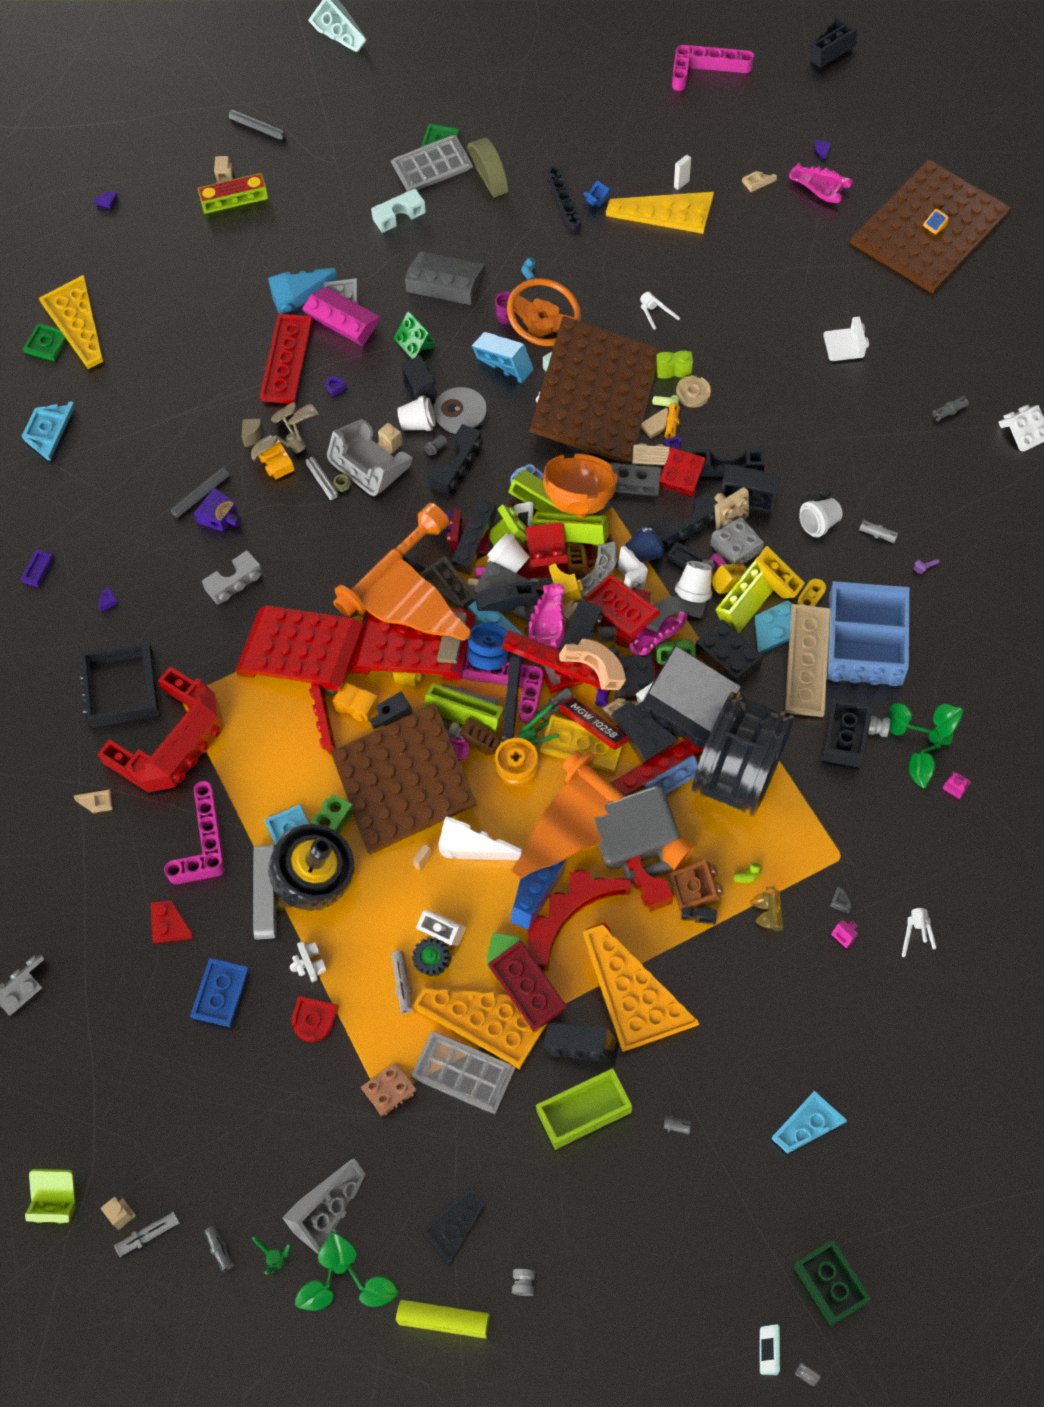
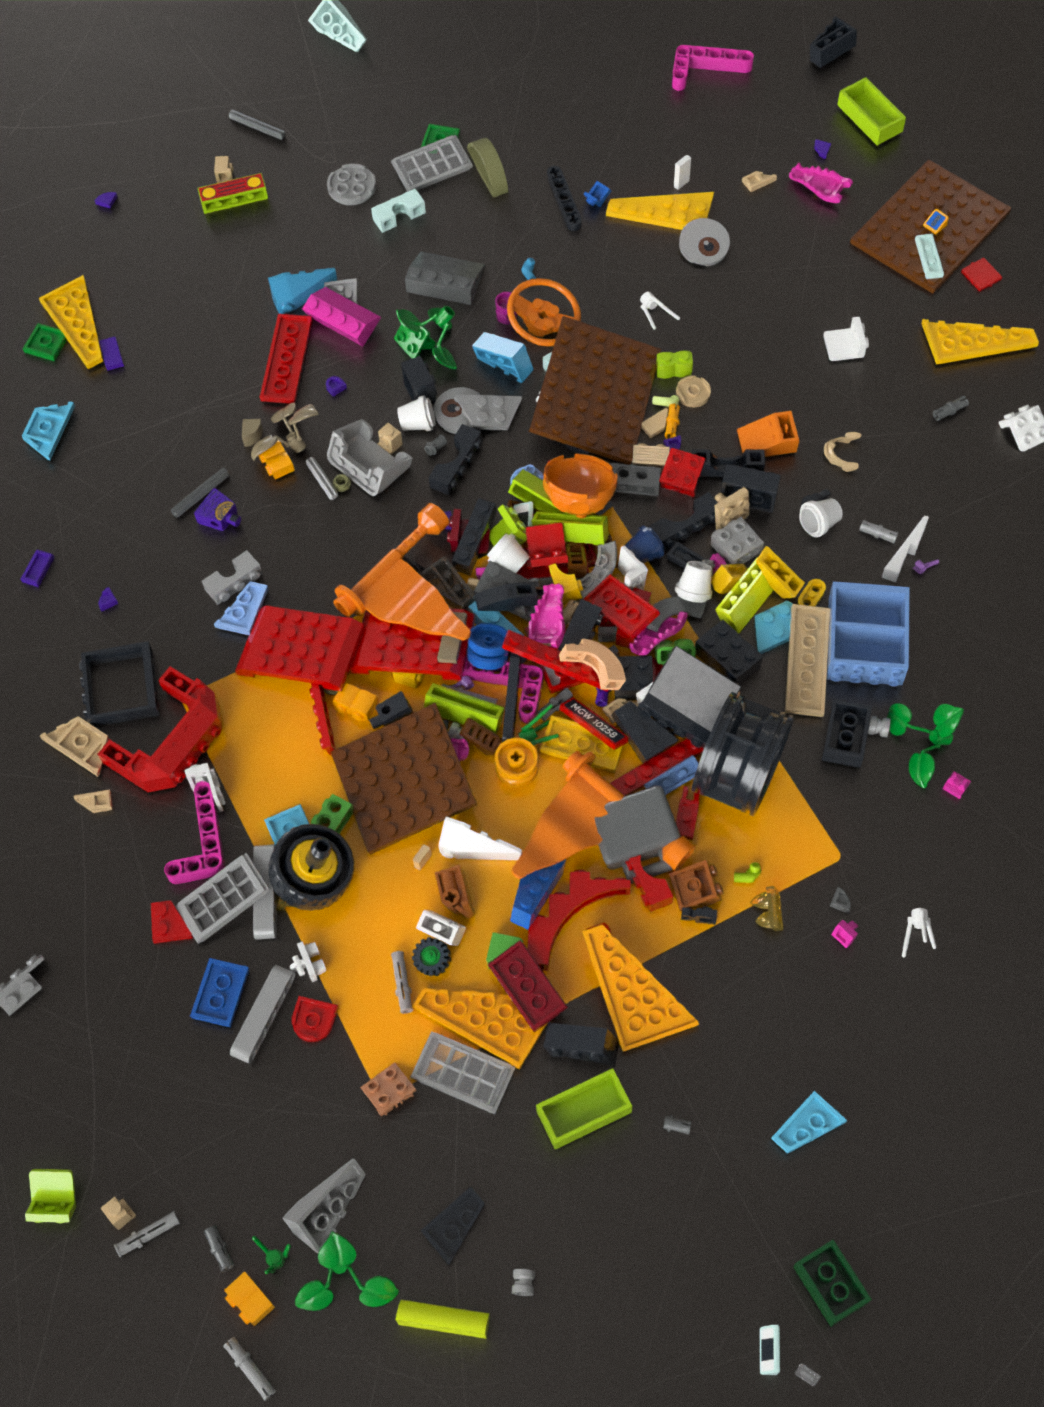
(79, 742): none -> tan wing
(111, 353): none -> dark purple tile
(202, 772): none -> white bracket
(222, 898): none -> light grey piece
(243, 612): none -> light blue wing
(243, 1360): none -> light grey pin
(248, 1299): none -> light orange brick
(262, 1014): none -> light grey beam
(351, 184): none -> light grey tile
(443, 318): none -> green plant
(453, 884): none -> dark orange piece
(466, 683): none -> medium lavender hand
(488, 411): none -> light grey wing
(687, 814): none -> red hinge
(704, 242): none -> light grey tile
(772, 433): none -> orange slope
(833, 459): none -> tan helmet
(871, 111): none -> lime piece
(910, 546): none -> white slope
(929, 256): none -> light aqua tile
(971, 340): none -> yellow wing
(981, 274): none -> red piece

